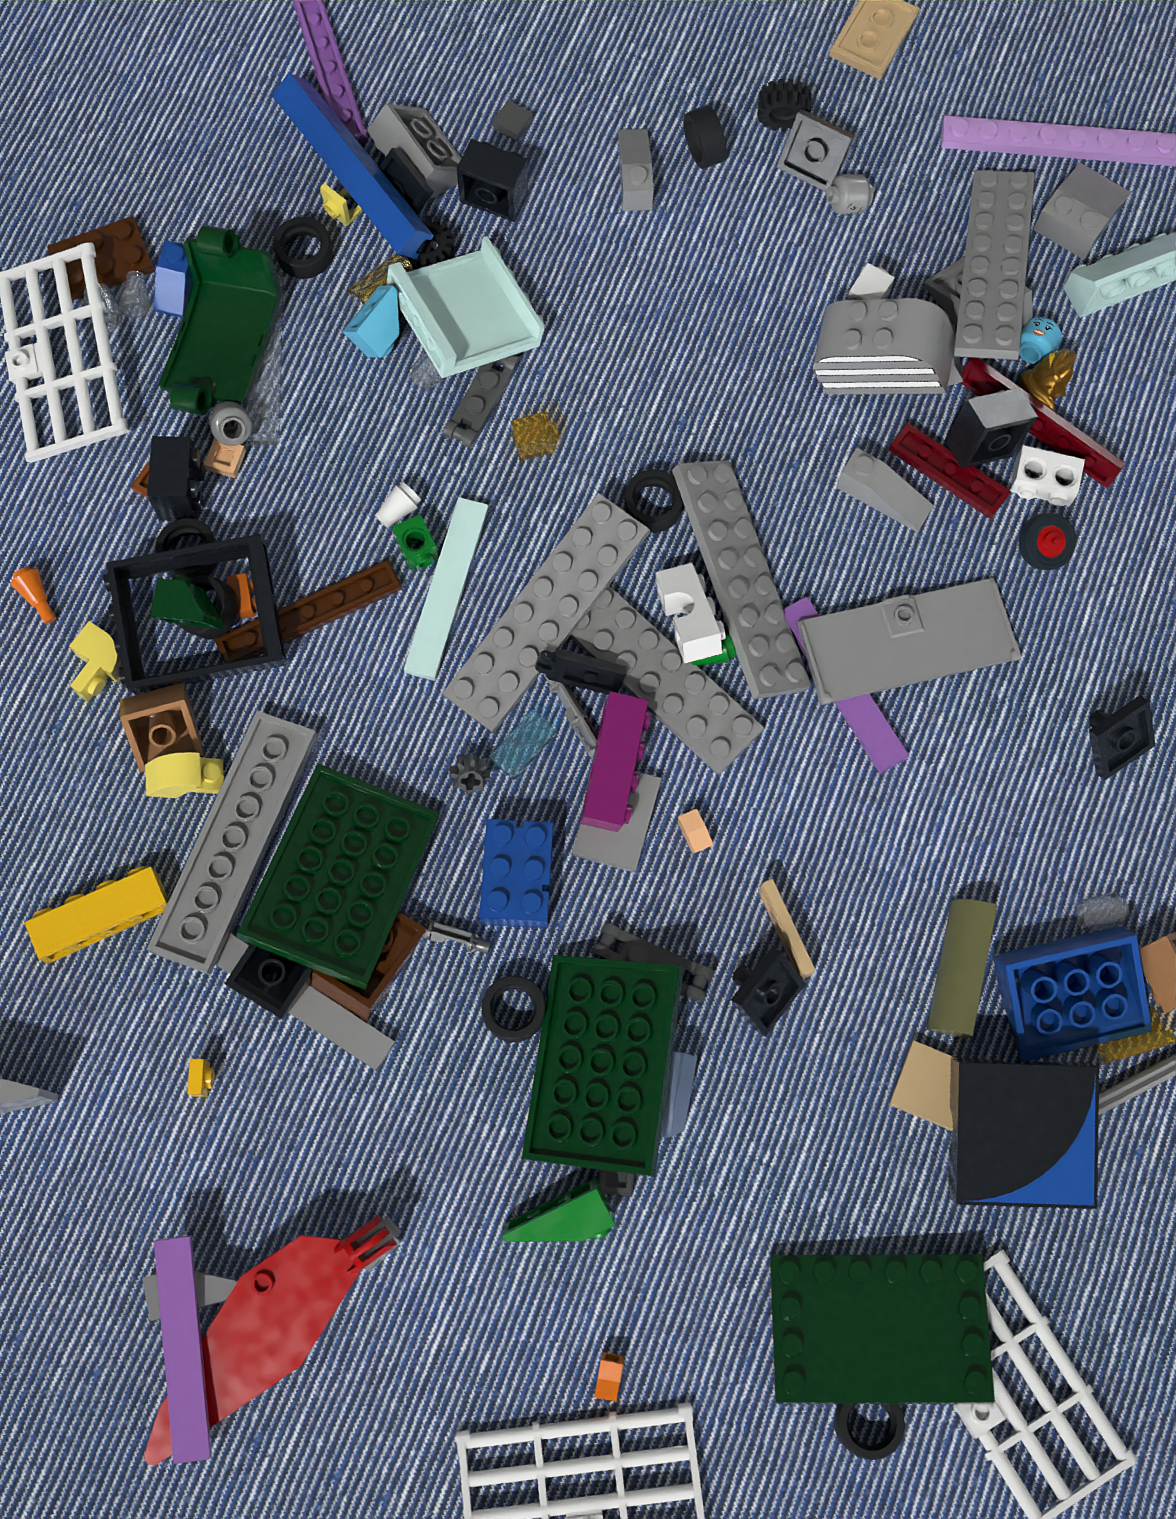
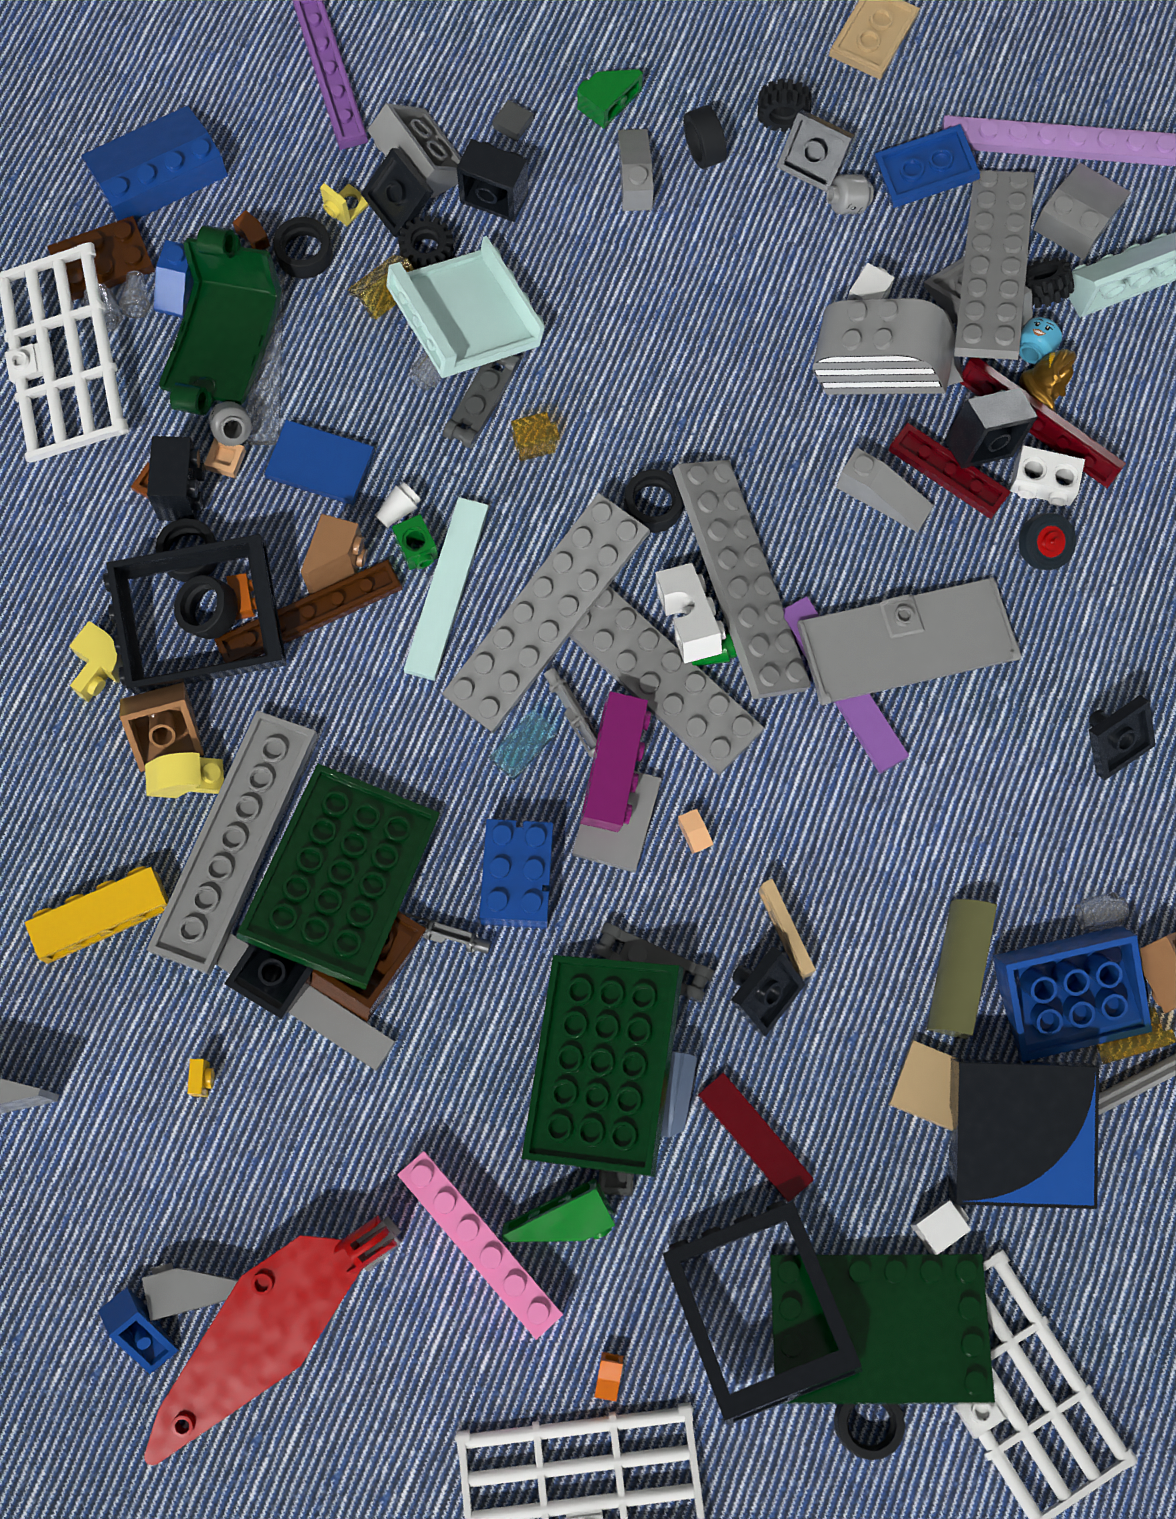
(30, 587): orange cone -> none
(130, 1327): none -> blue slope
(155, 164): none -> blue slope
(182, 1349): medium lavender tile -> none
(183, 604): dark green slope -> none
(251, 231): none -> dark orange piece
(319, 462): none -> blue tile
(333, 553): none -> medium nougat slope
(352, 165): blue tile -> none
(376, 323): medium azure slope -> none
(469, 773): dark grey gear -> none
(480, 1245): none -> bright pink brick
(495, 990): black tyre -> none
(581, 671): black hinge -> none
(608, 94): none -> green slope
(755, 1137): none -> dark red tile
(790, 1383): none -> black window
(927, 166): none -> blue plate
(941, 1226): none -> white brick
(1049, 281): none -> black tyre

